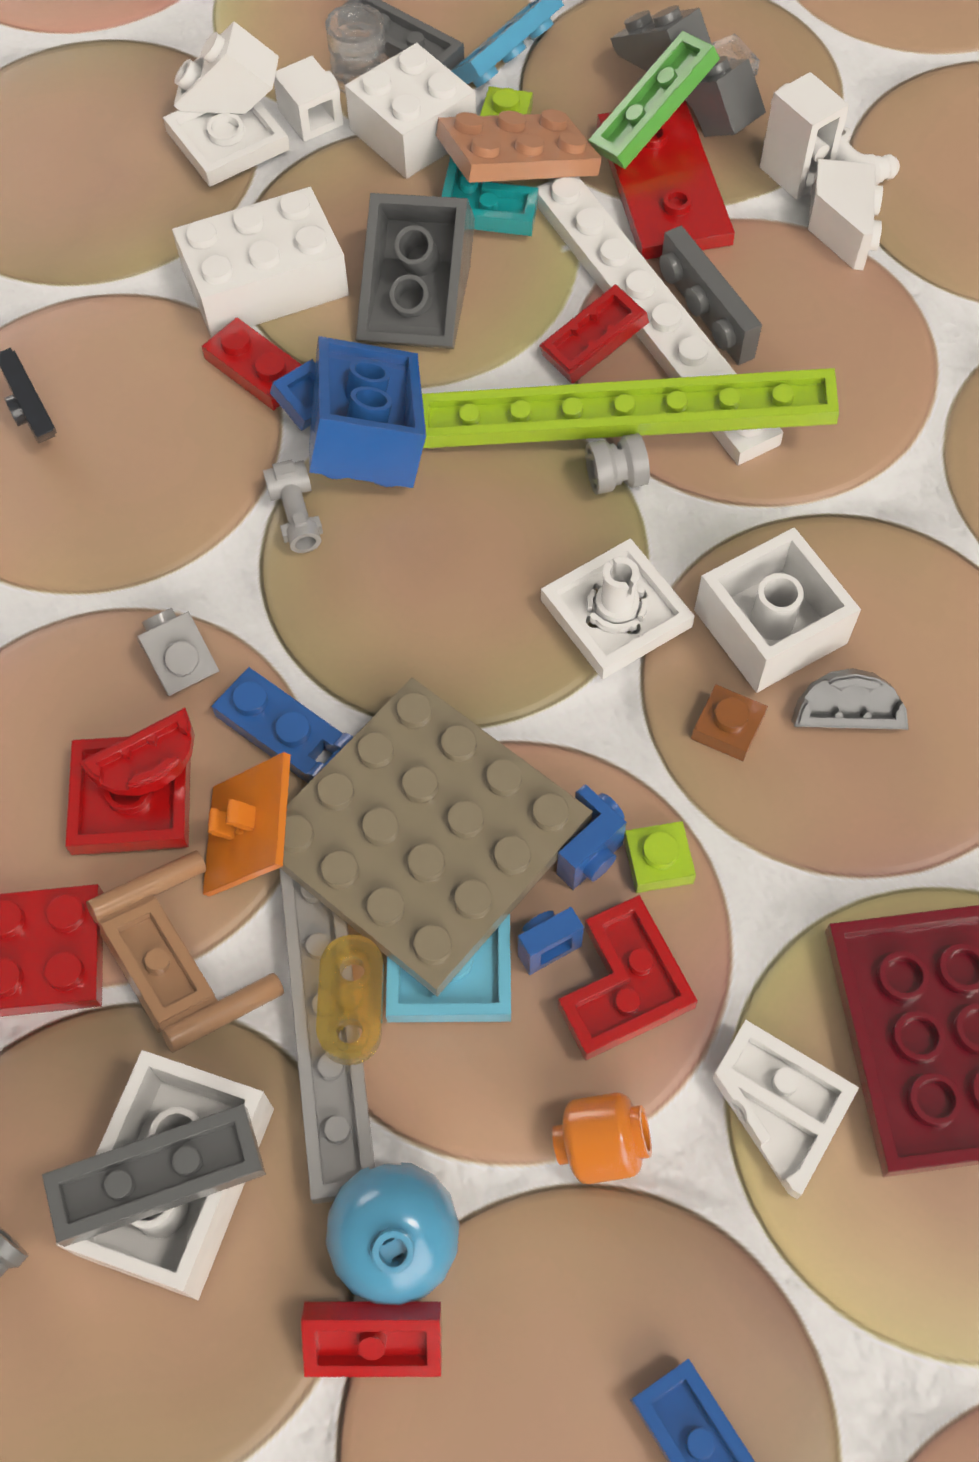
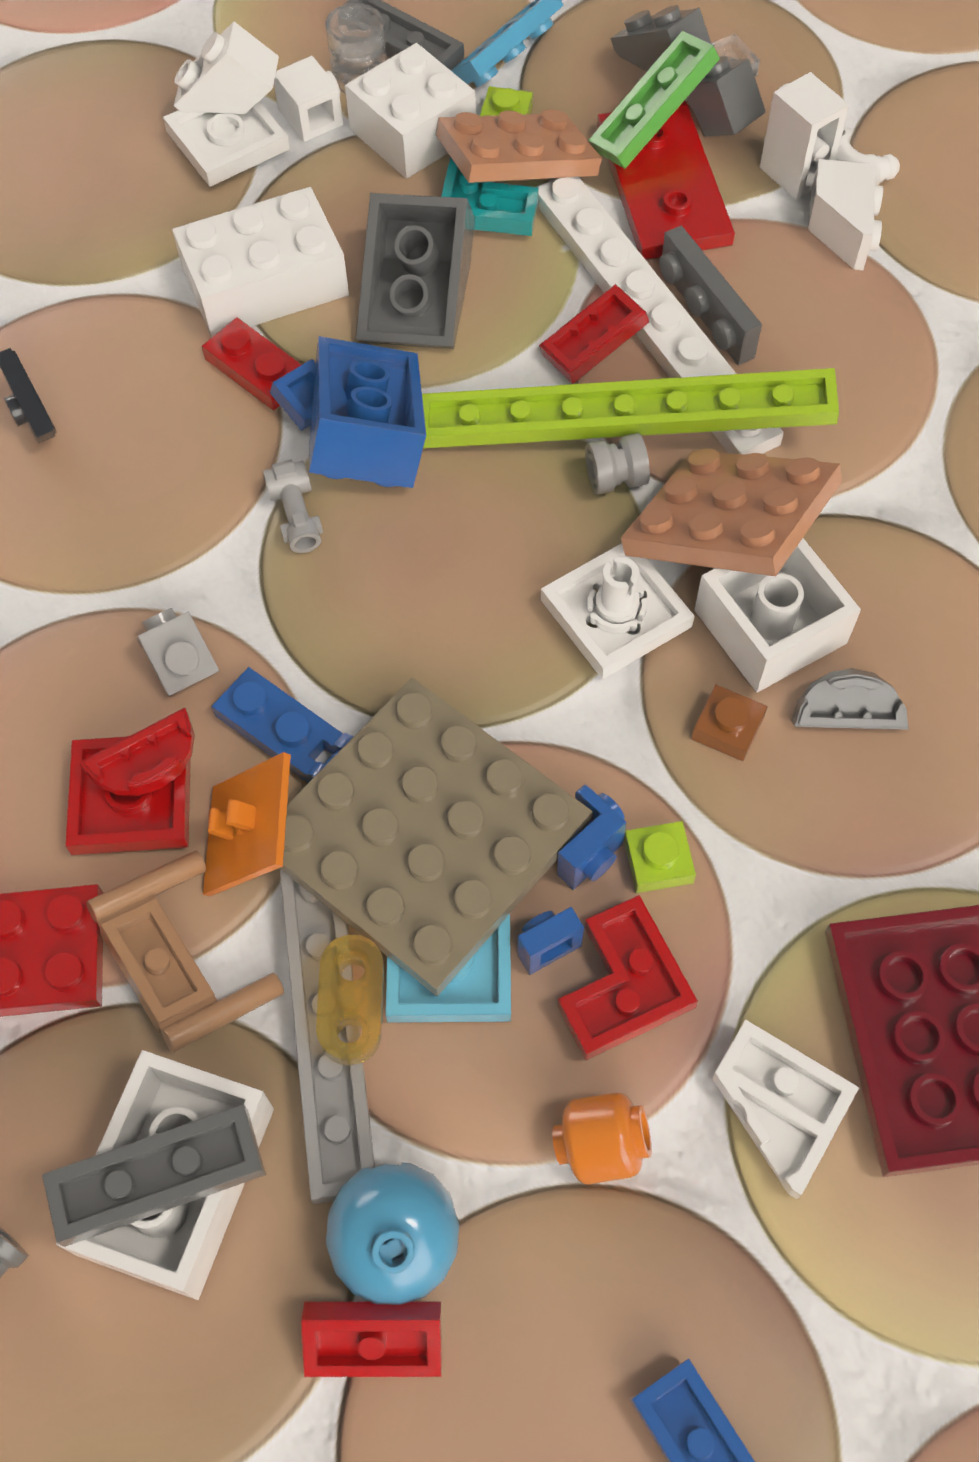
(733, 511): none -> nougat plate

